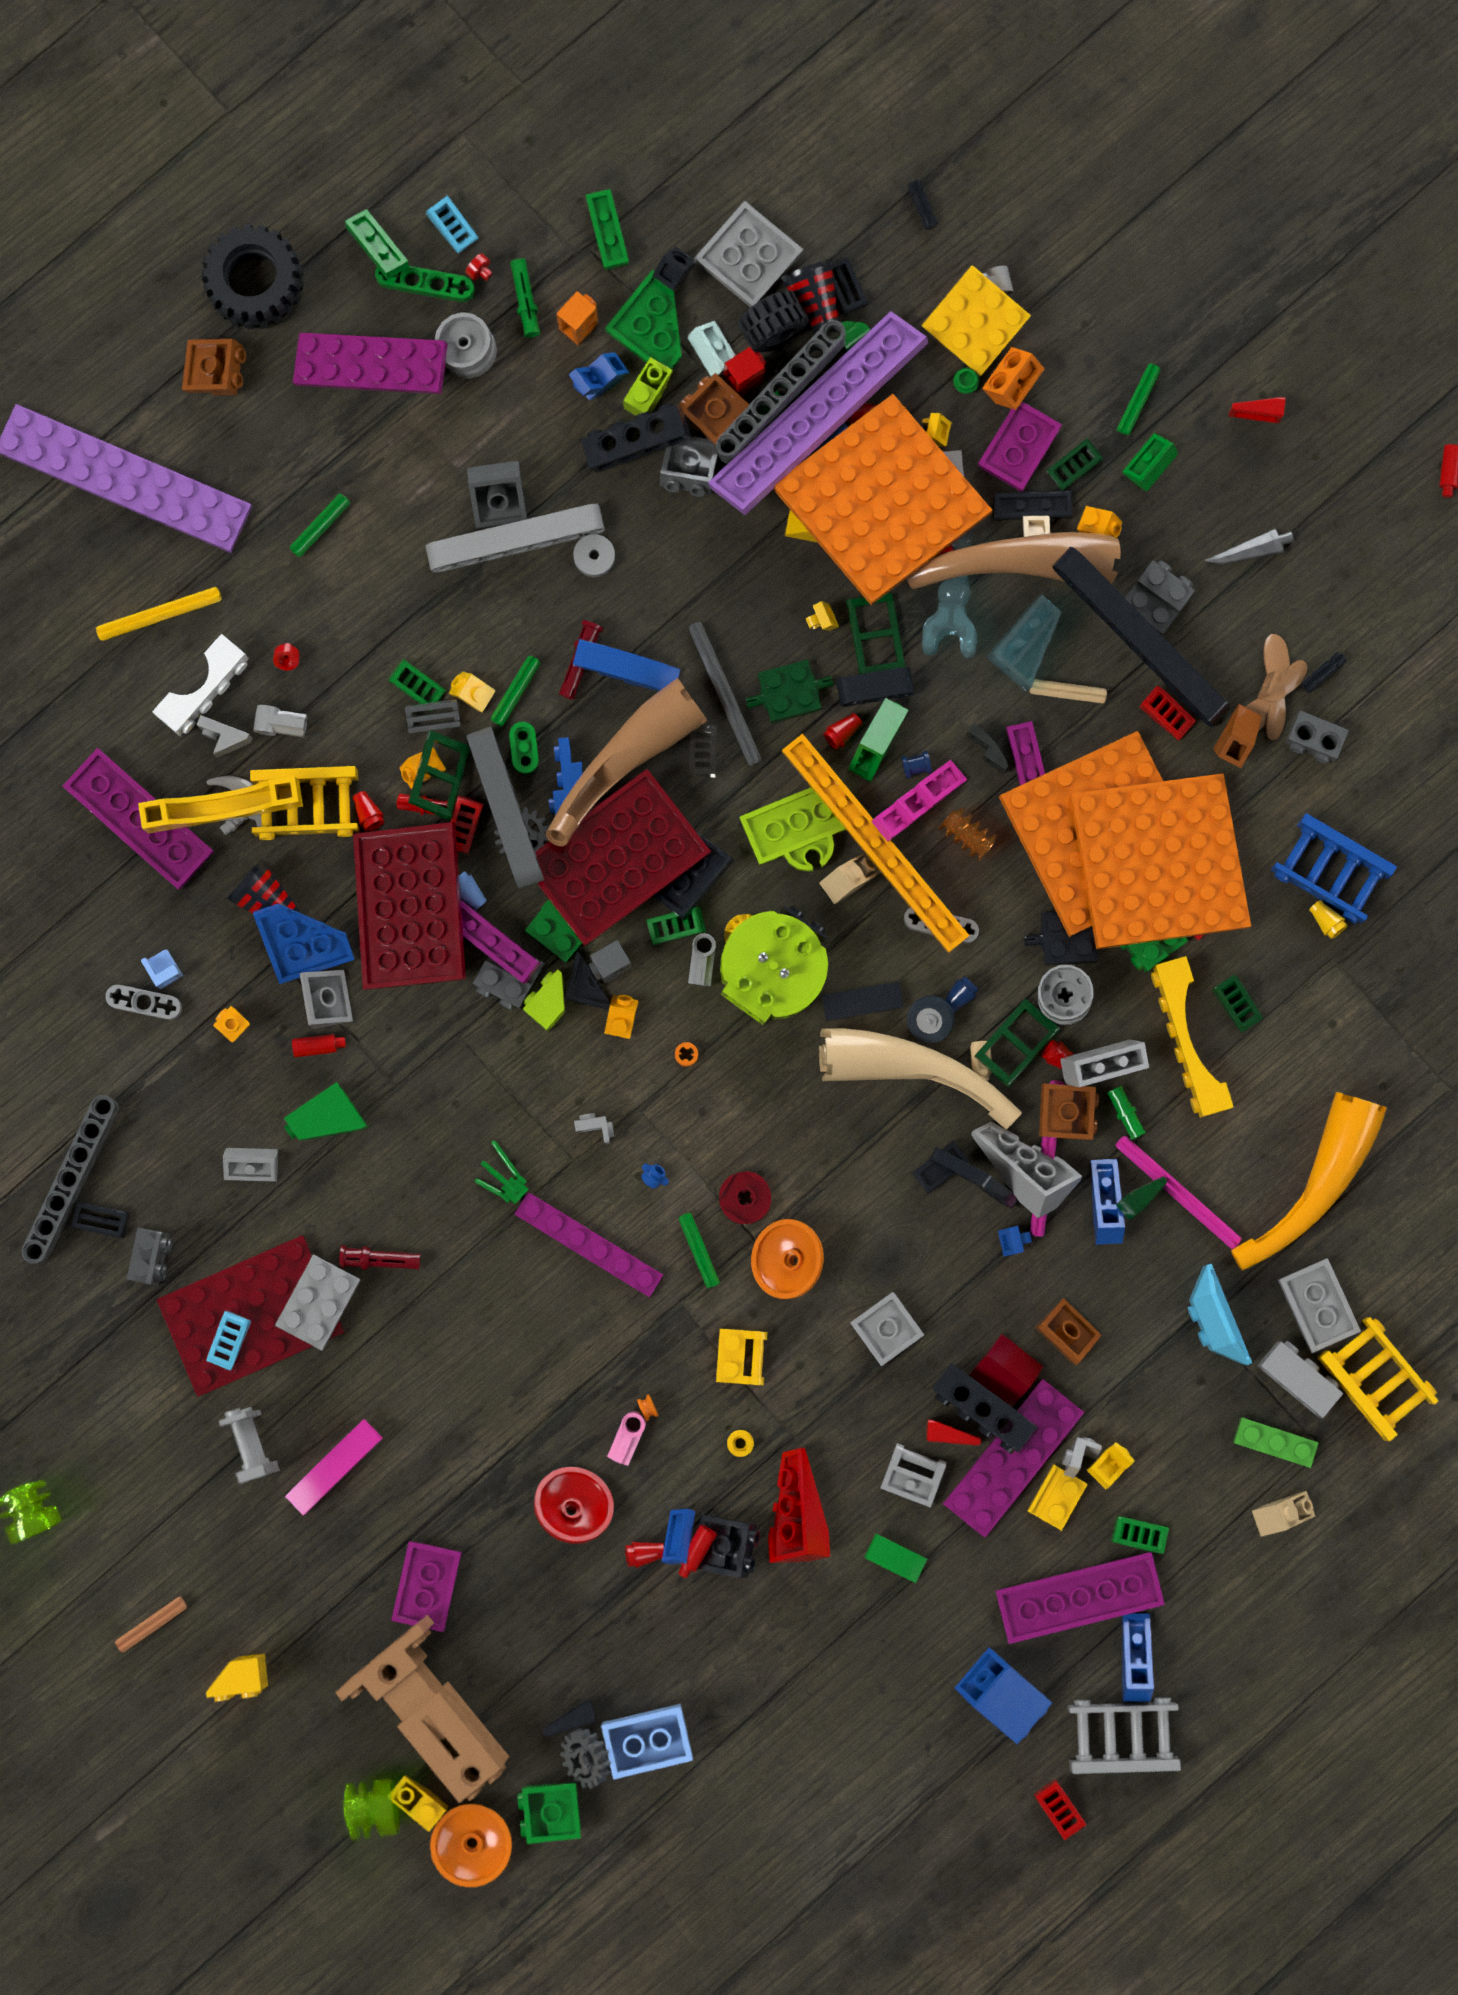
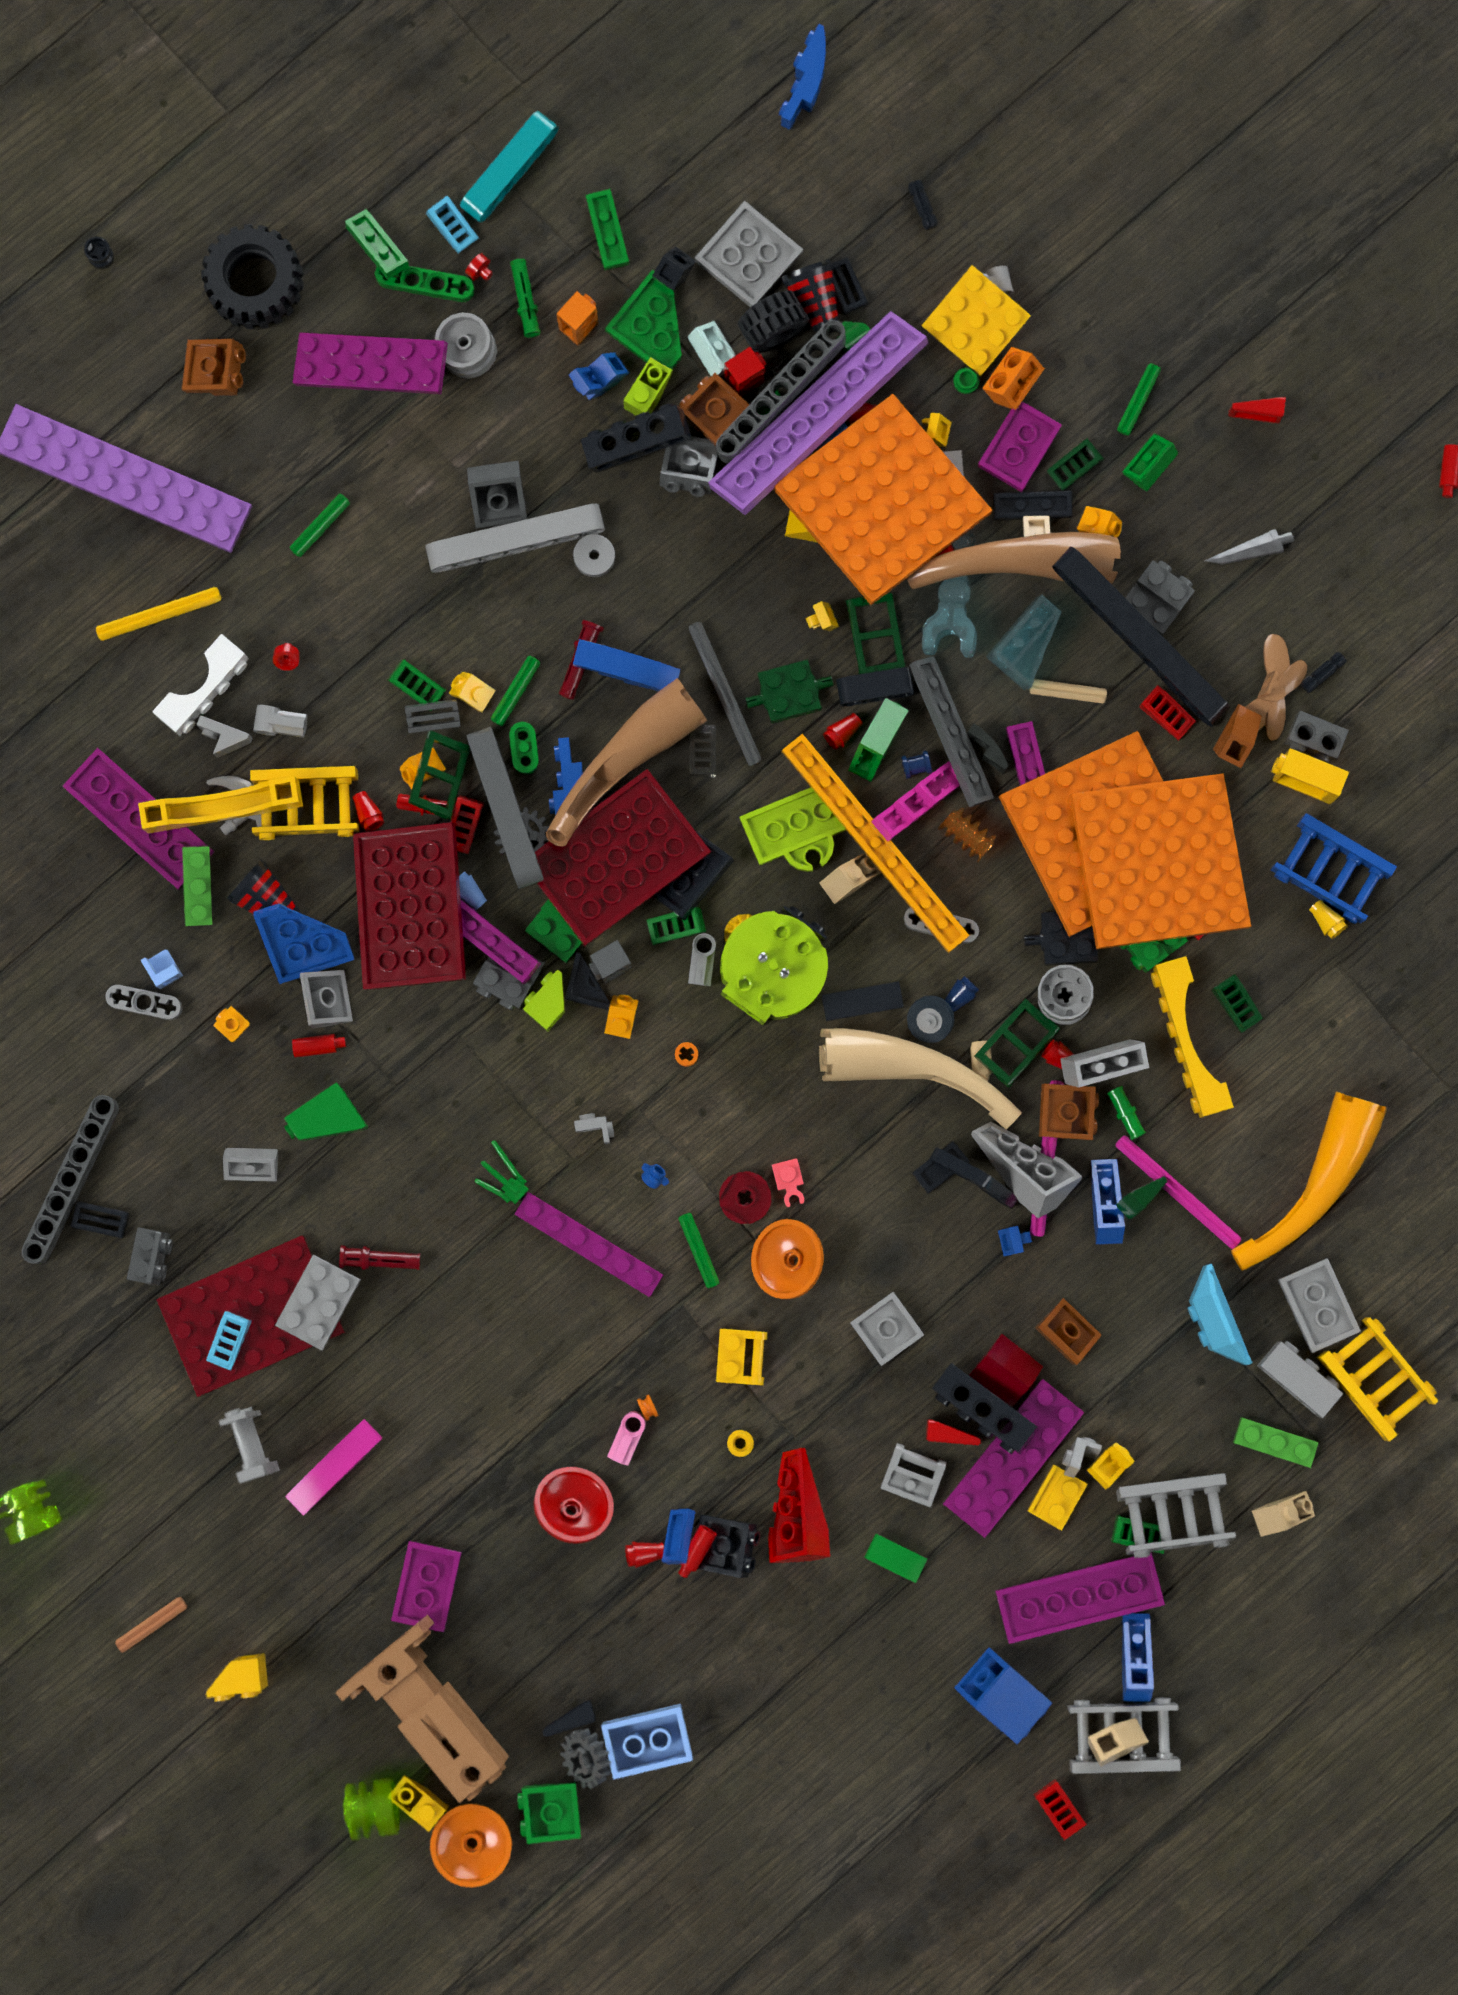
(95, 248): none -> black wheel
(197, 885): none -> bright green plate
(509, 166): none -> teal beam
(788, 1177): none -> coral plate
(810, 72): none -> blue slope
(951, 731): none -> dark grey plate
(1116, 1741): none -> tan slope
(1185, 1489): none -> light grey fence
(1309, 775): none -> yellow window

